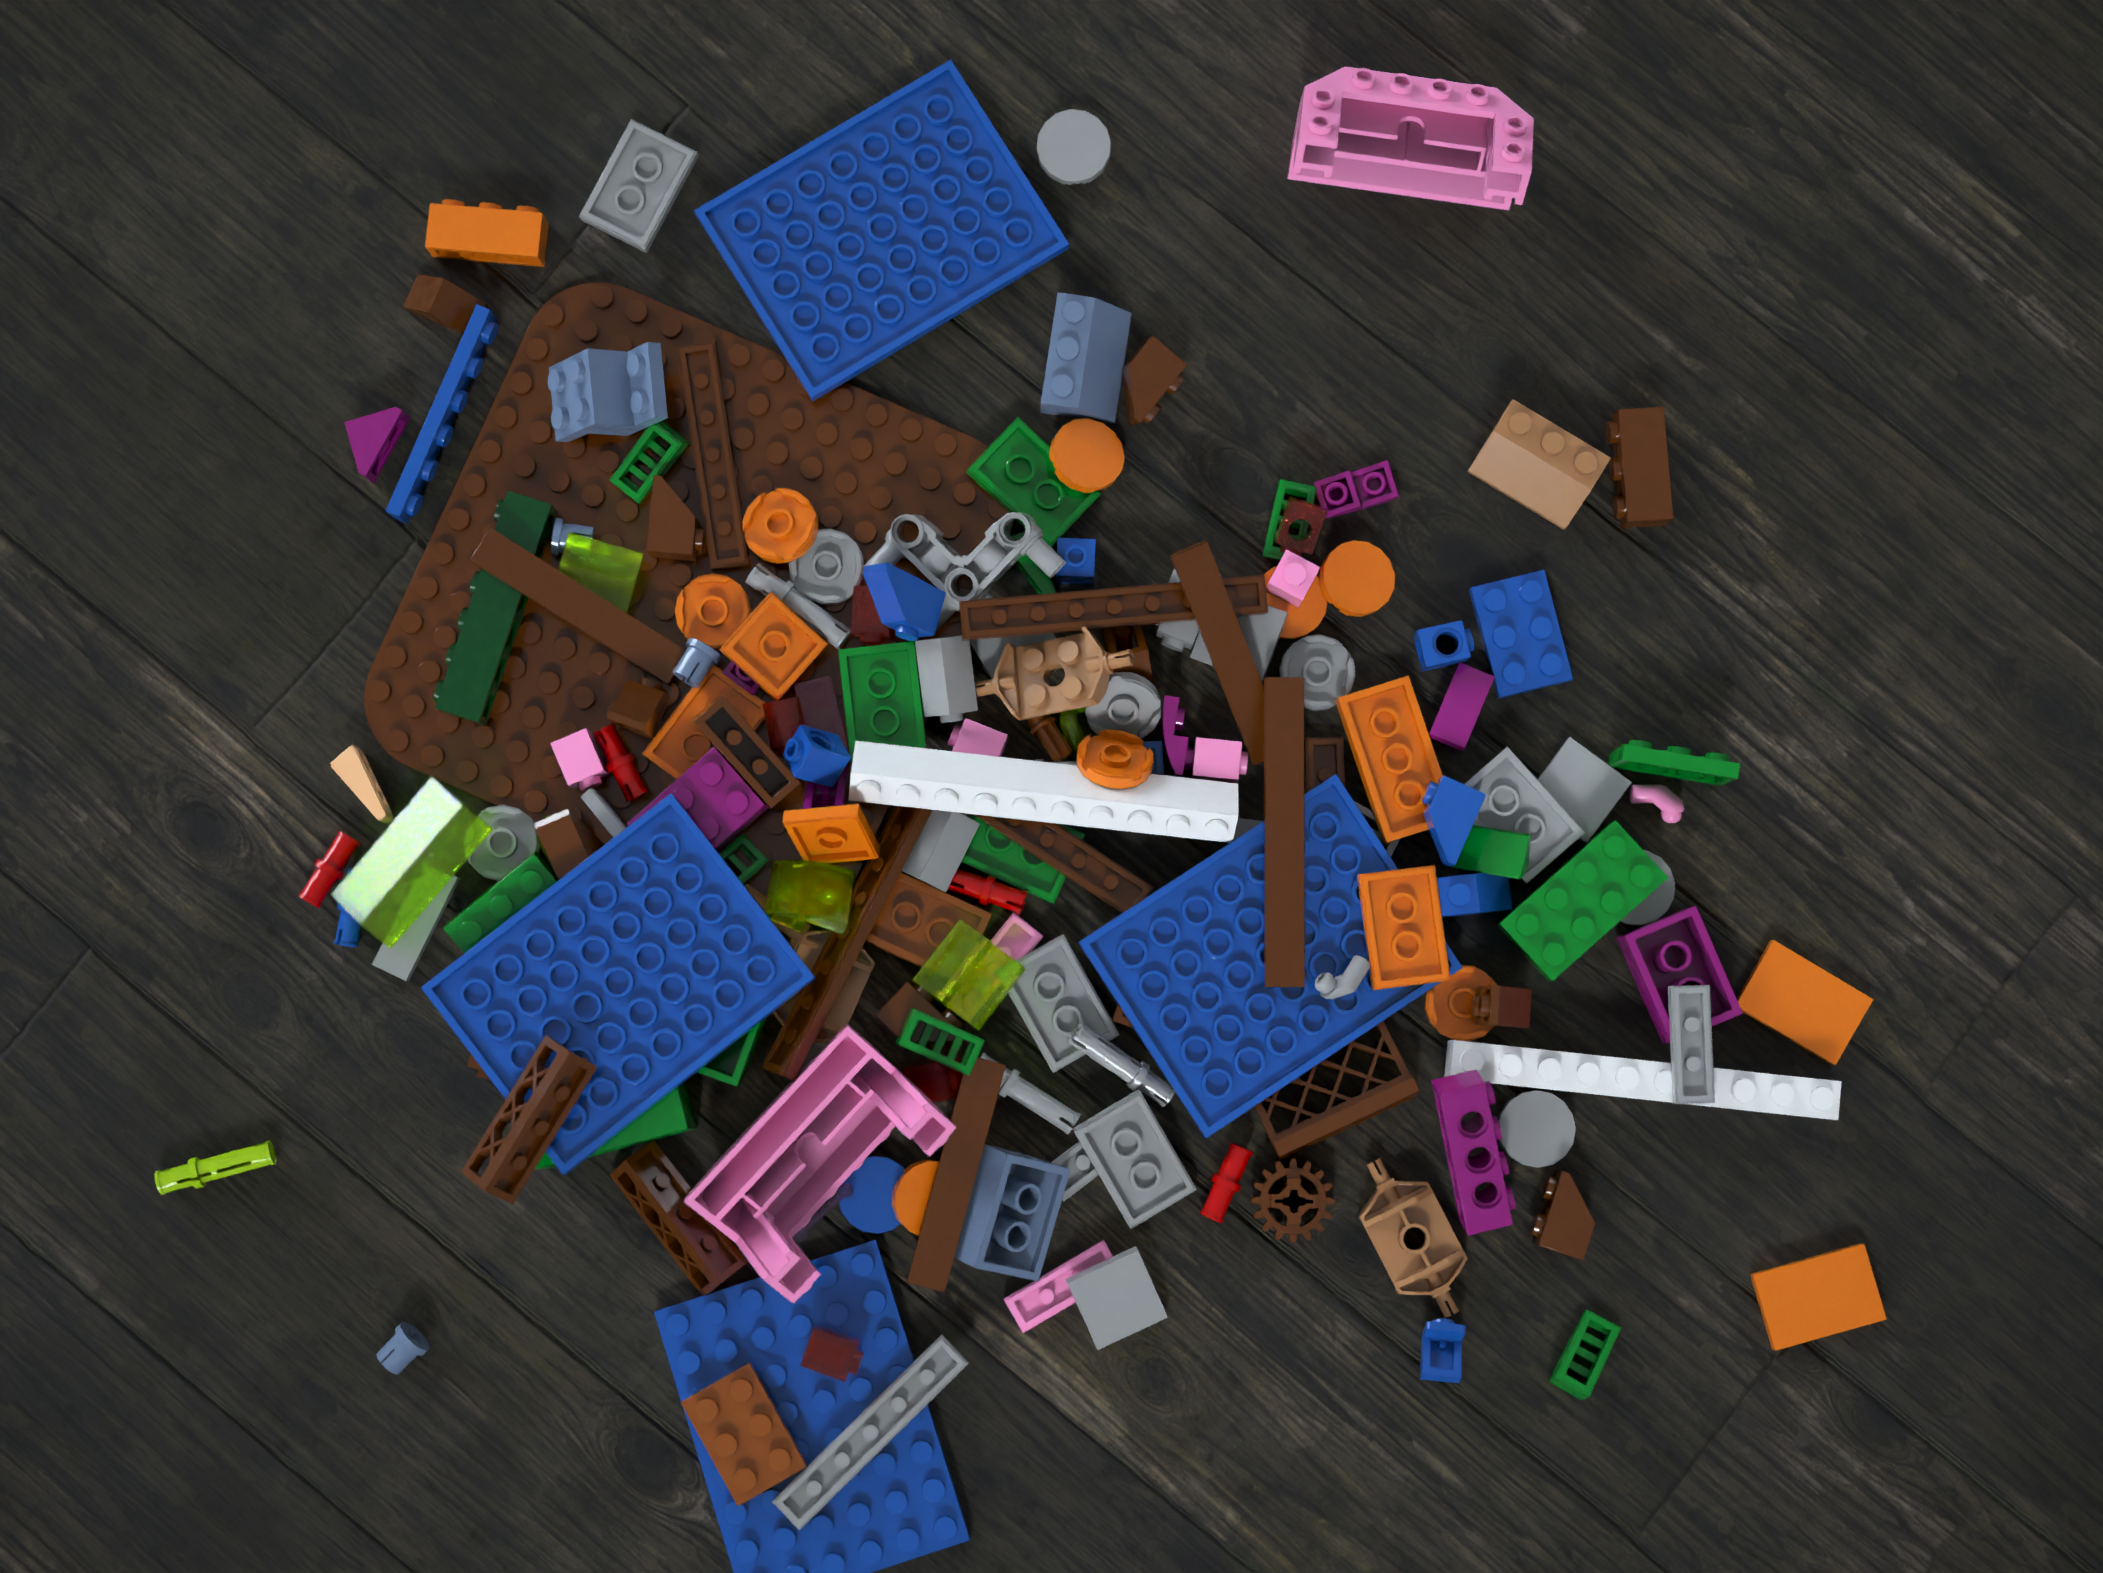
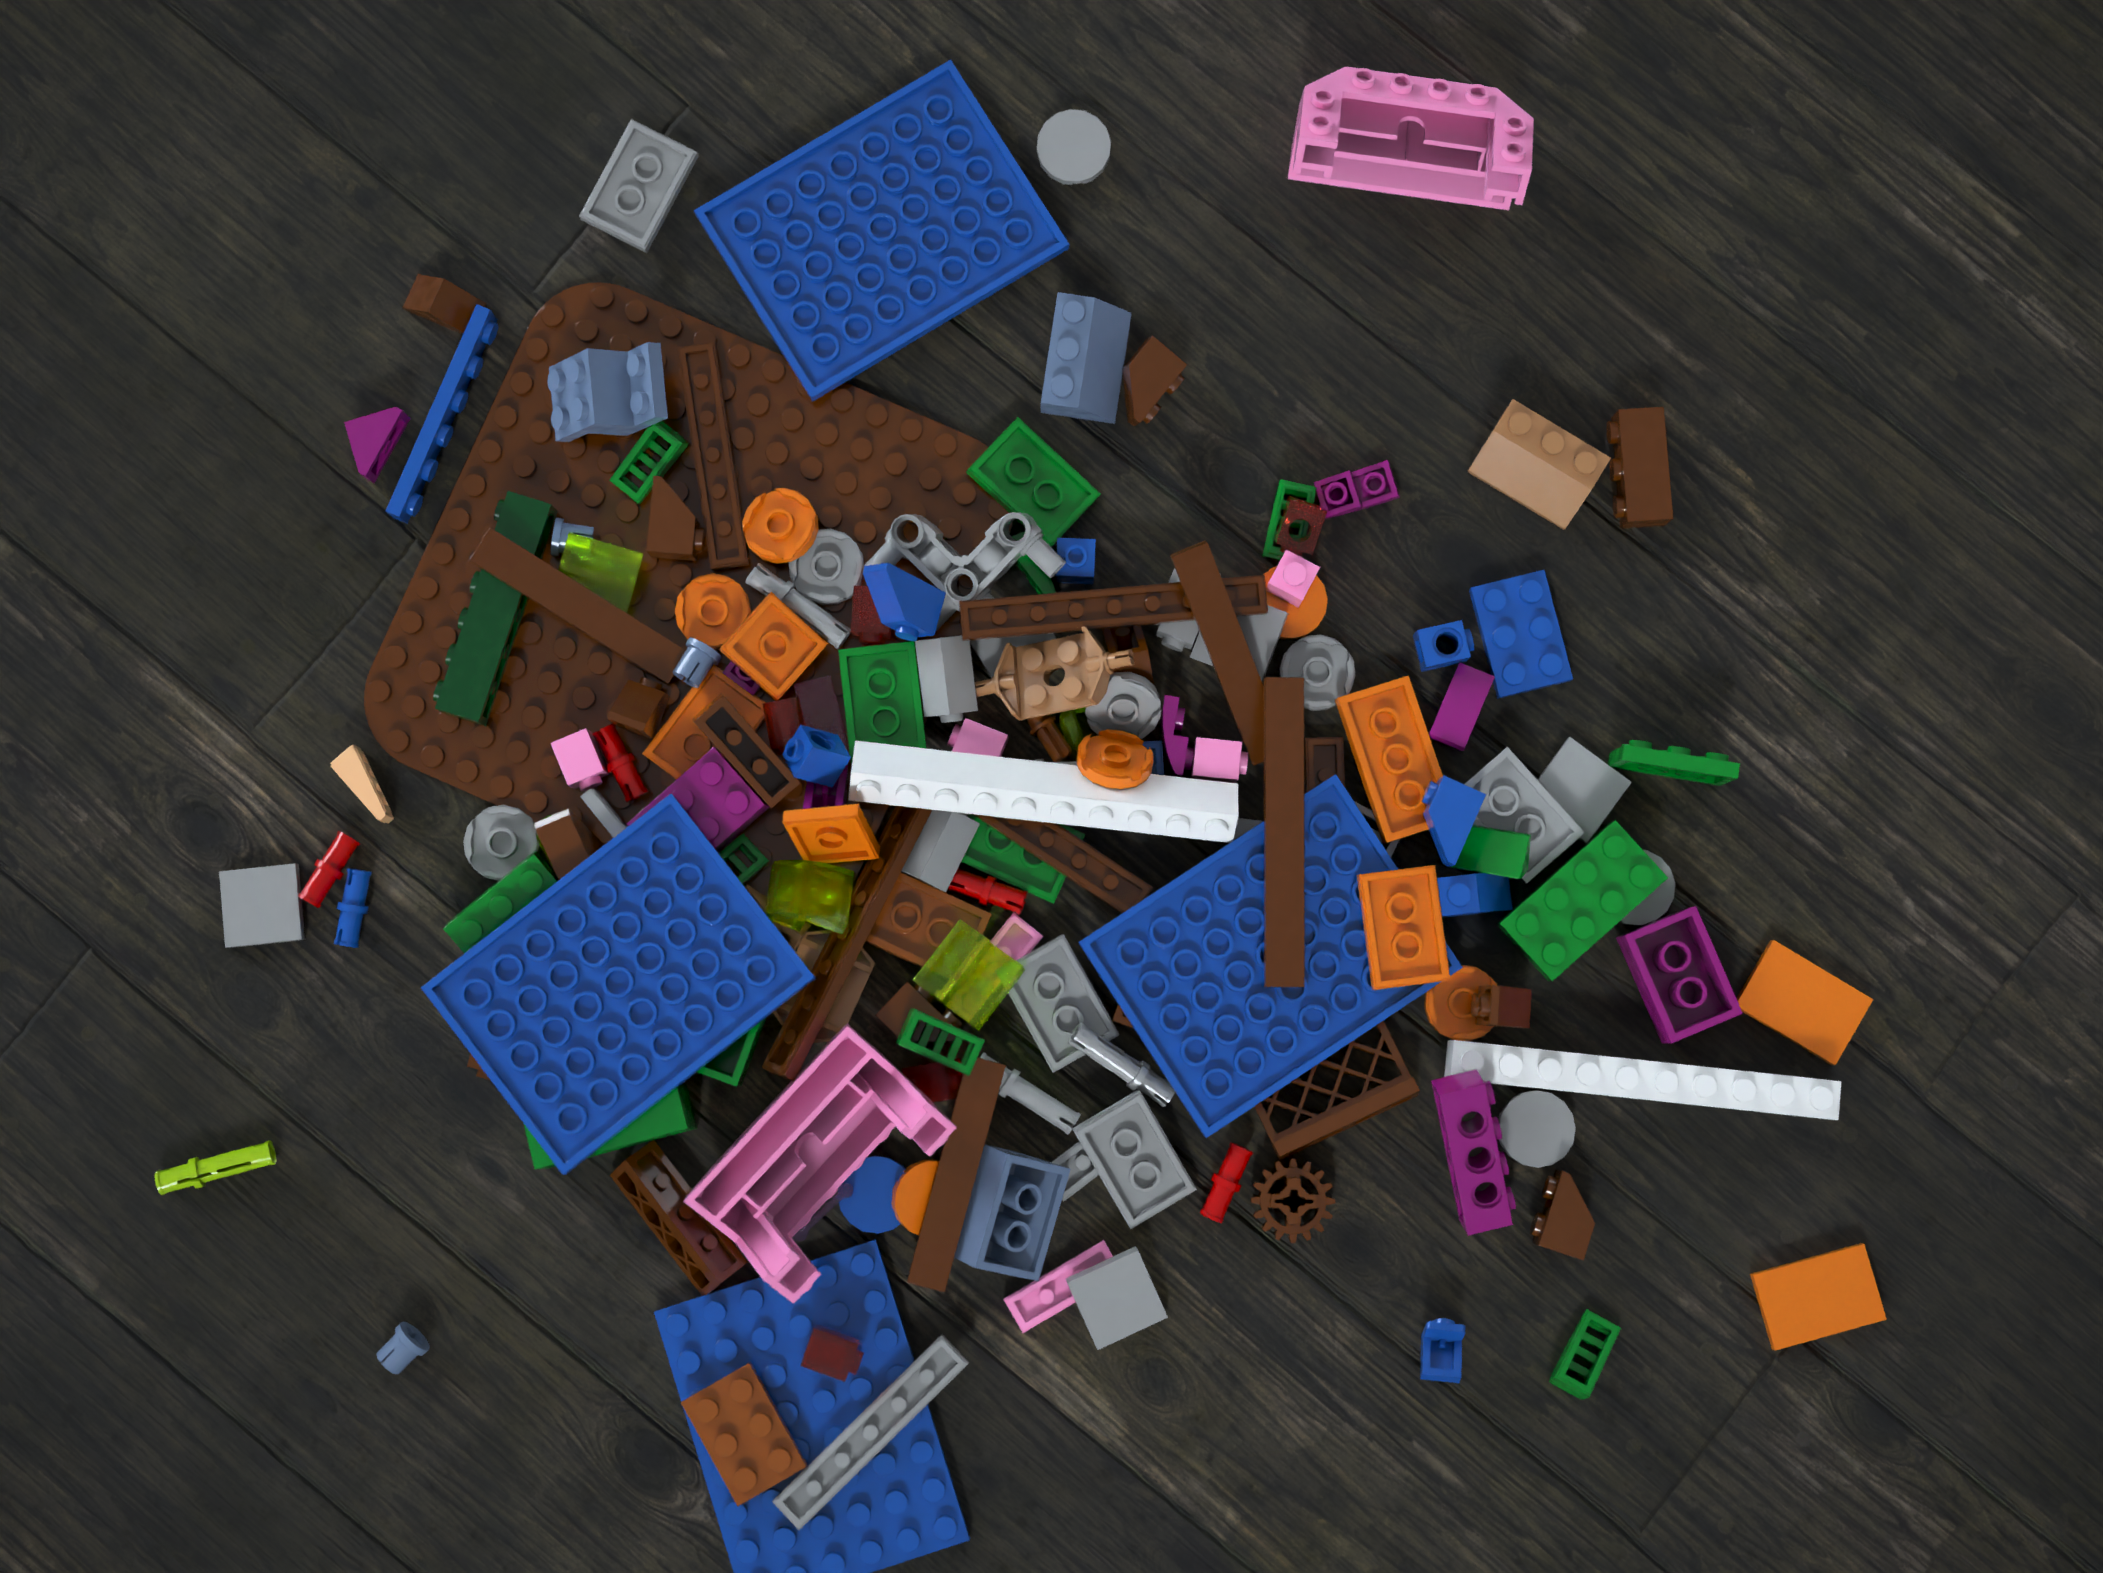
(261, 905): none -> light grey tile
(407, 951): light grey tile -> none
(411, 862): clear neon green slope -> none
(487, 233): orange brick -> none
(531, 1123): reddish brown fence -> none
(1086, 455): orange tile -> none
(1344, 984): light grey arm -> none
(1357, 578): orange tile -> none
(1387, 1217): medium nougat plate -> none
(1662, 797): bright pink arm -> none
(1691, 1044): light grey tile -> none

